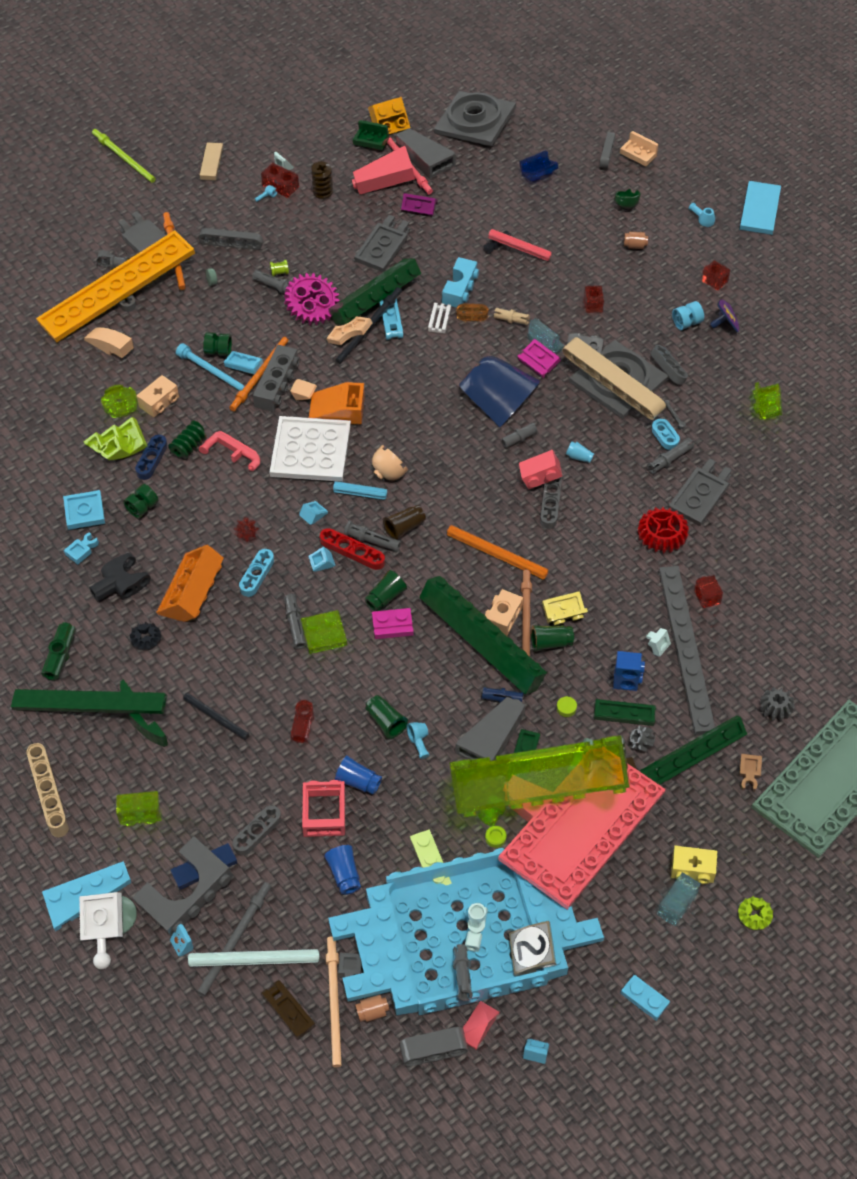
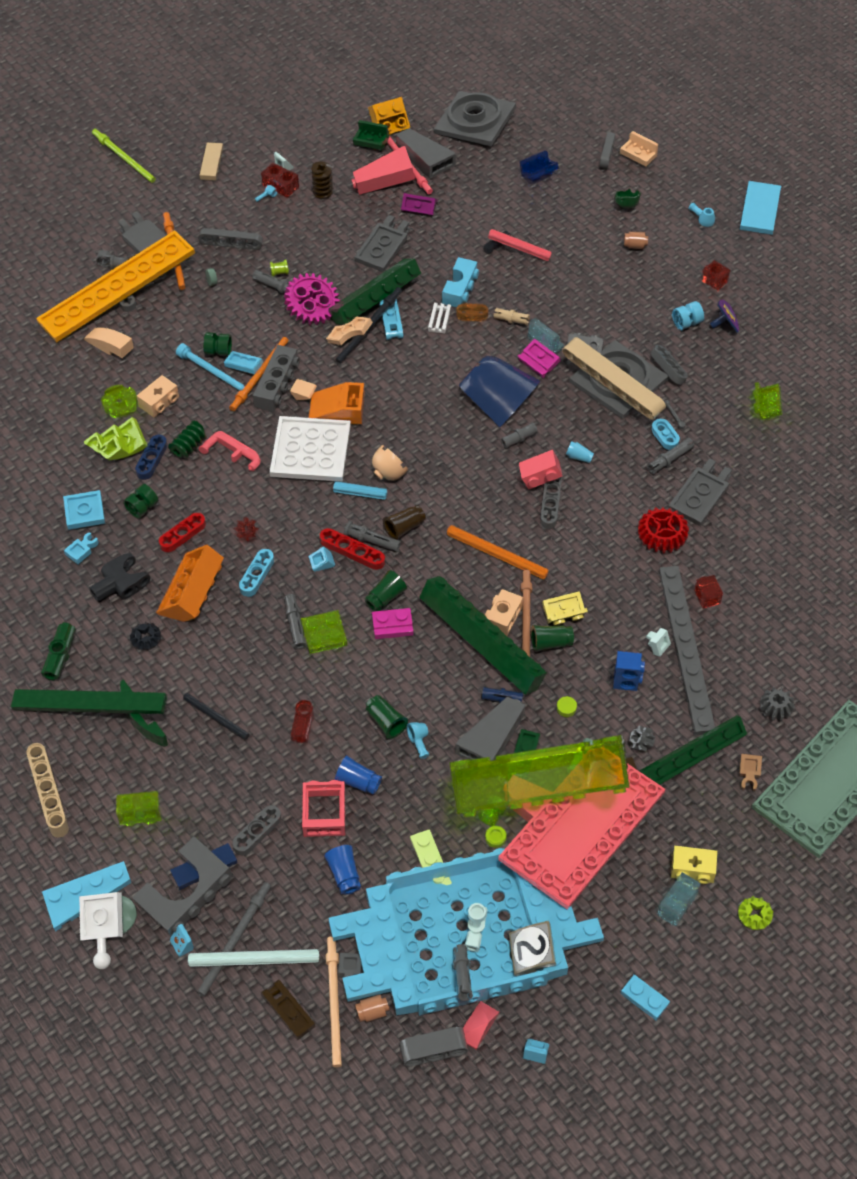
(186, 525): none -> red beam
(312, 512): medium azure slope -> none
(593, 299): clear red brick -> none
(624, 712): dark green tile -> none

